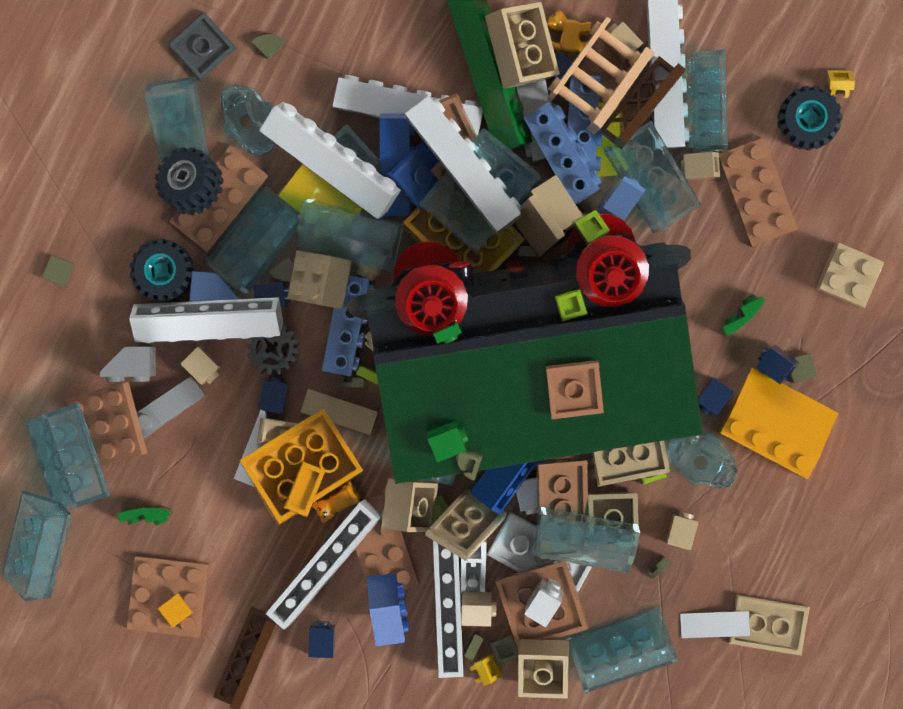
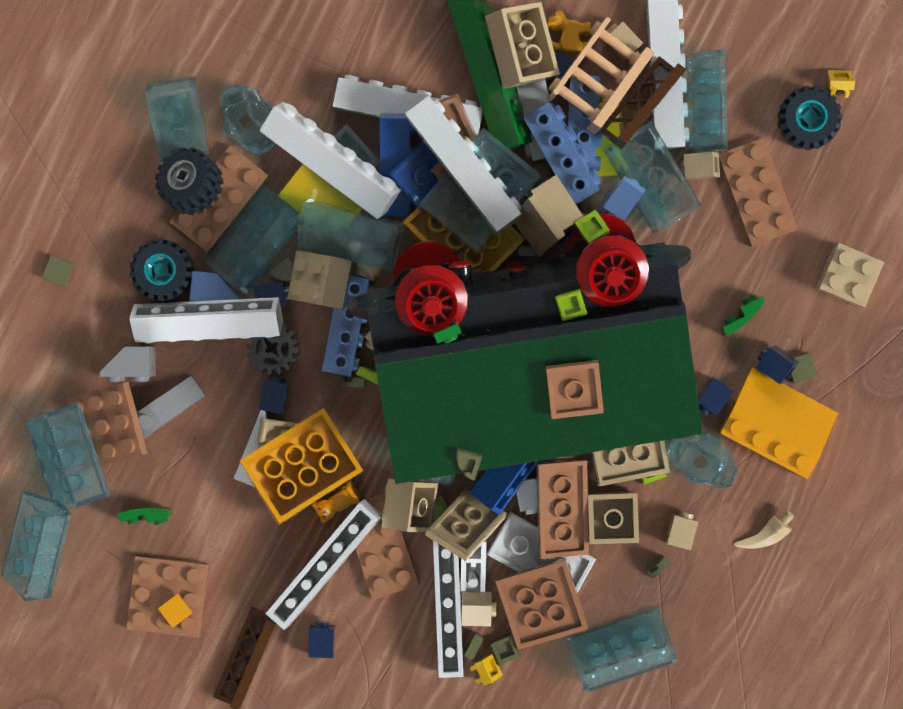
(201, 366): tan brick -> none
(202, 46): dark grey tile -> none
(268, 44): olive tile -> none
(304, 489): light orange tile -> none
(340, 411): tan tile -> none
(387, 609): blue brick -> none
(447, 440): green brick -> none
(543, 668): tan brick -> none
(544, 601): white brick -> none
(585, 540): clear light blue slope -> none
(715, 624): white sticker -> none
(772, 533): none -> tan bar
(772, 625): tan tile -> none

